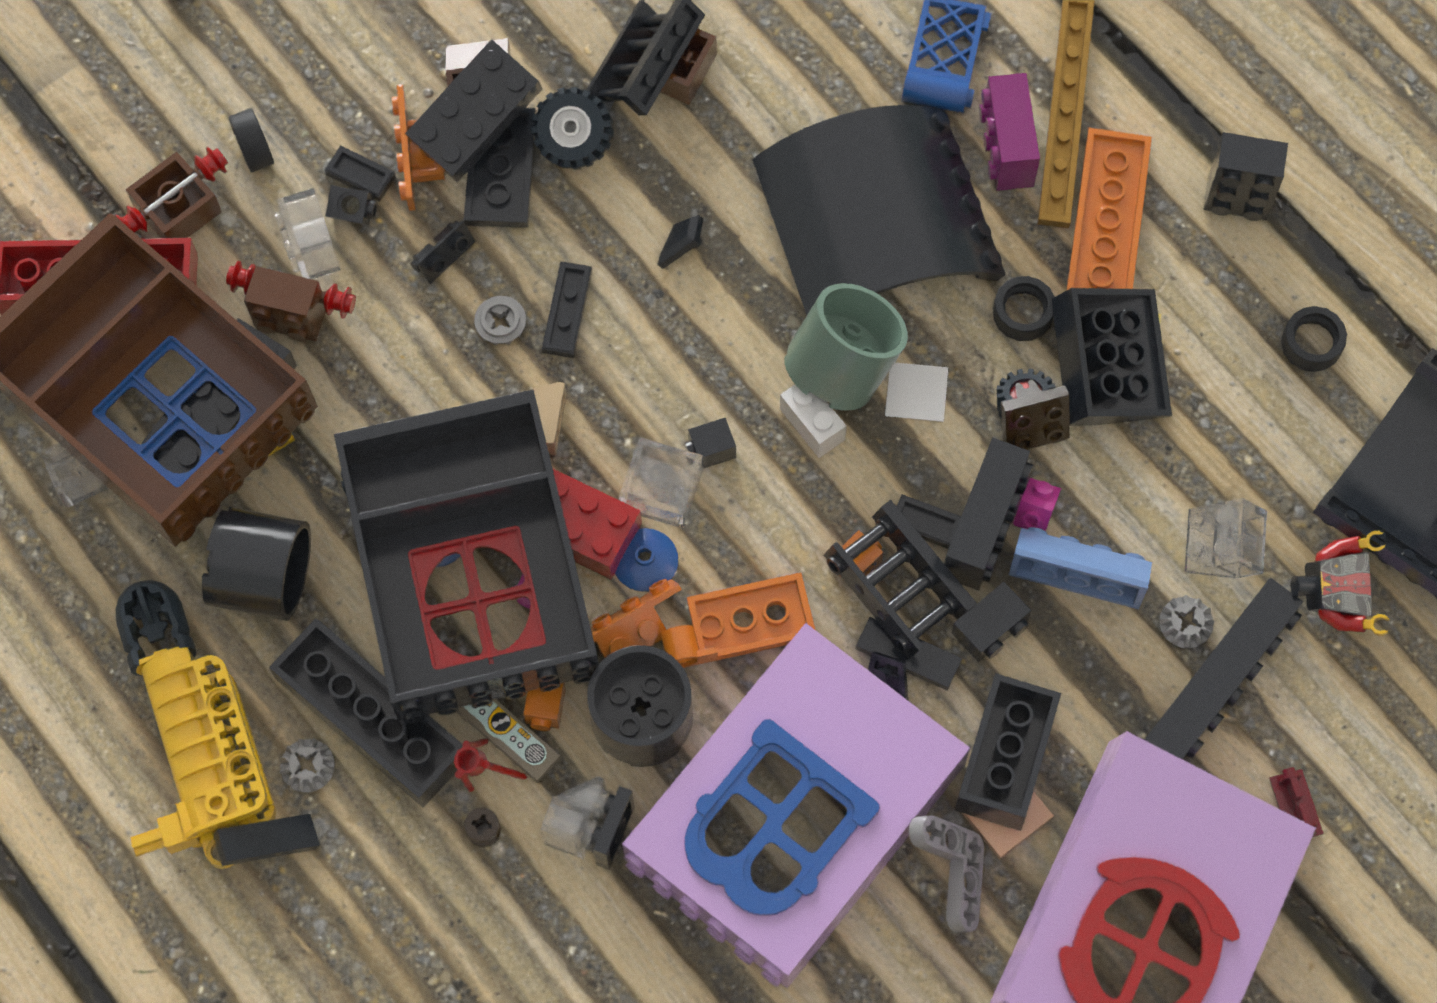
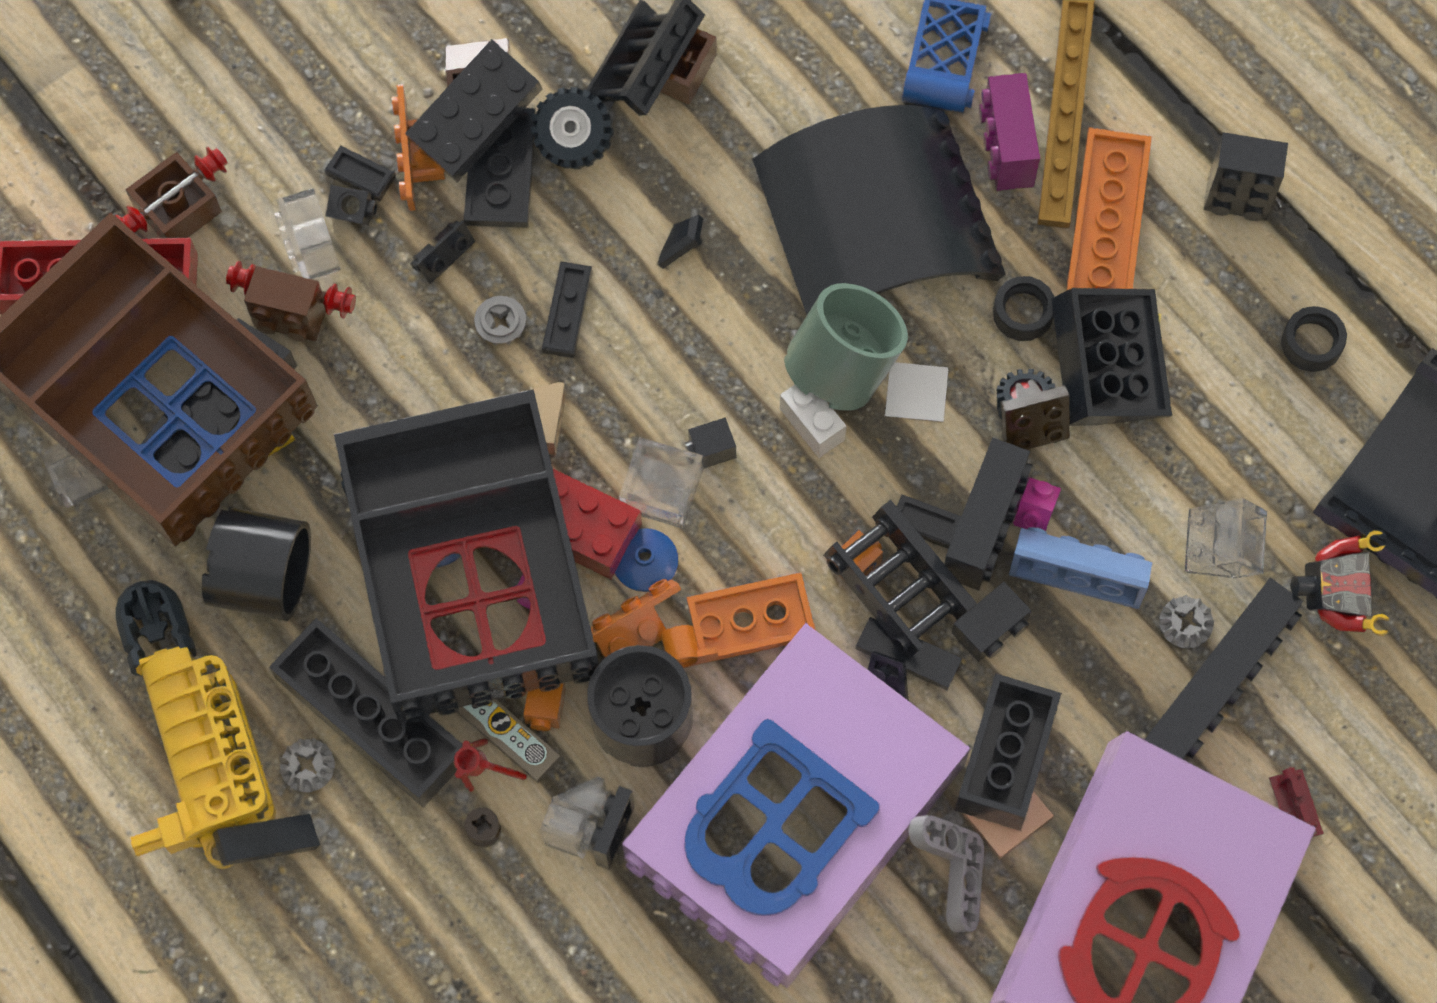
(251, 140): black tyre -> none

